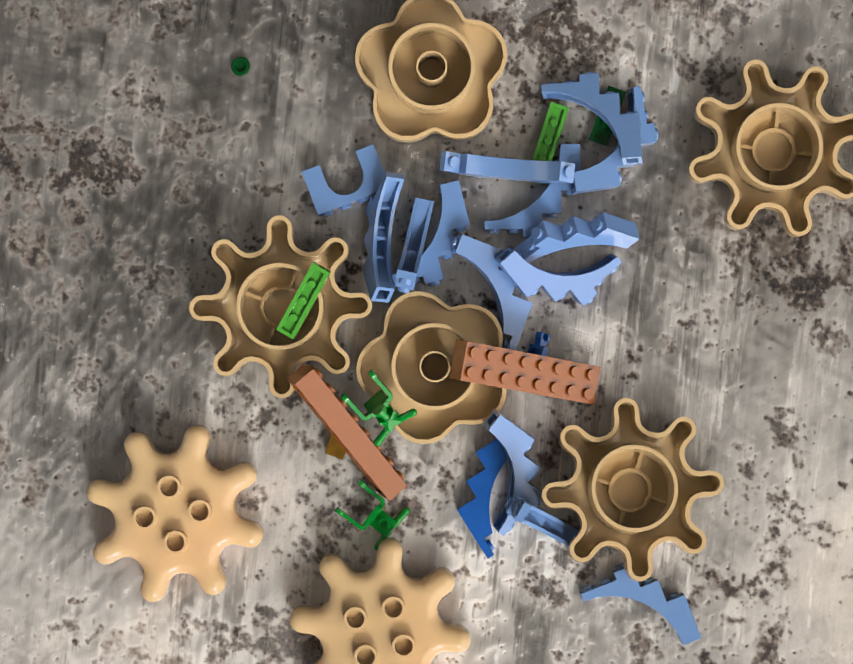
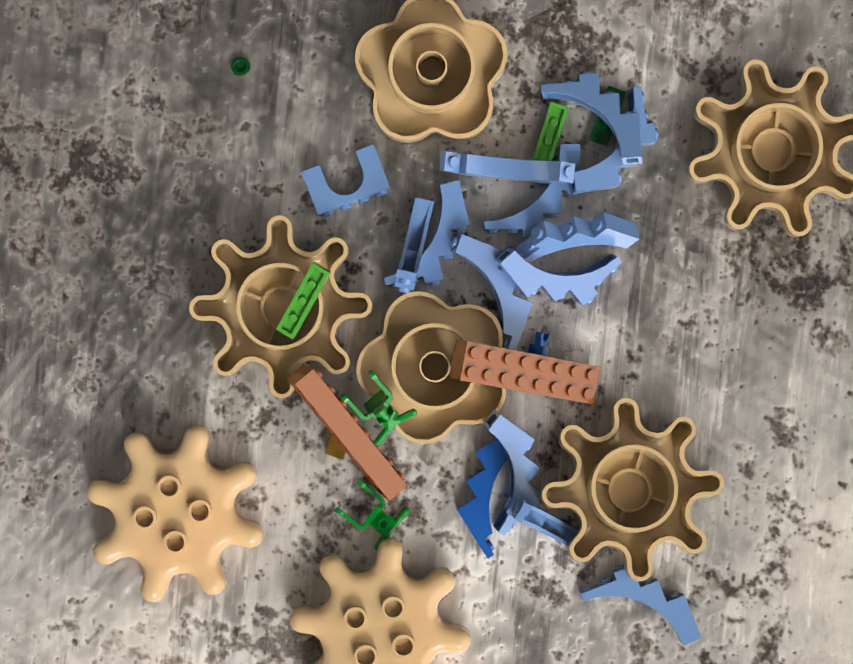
(380, 215): medium blue arch -> none

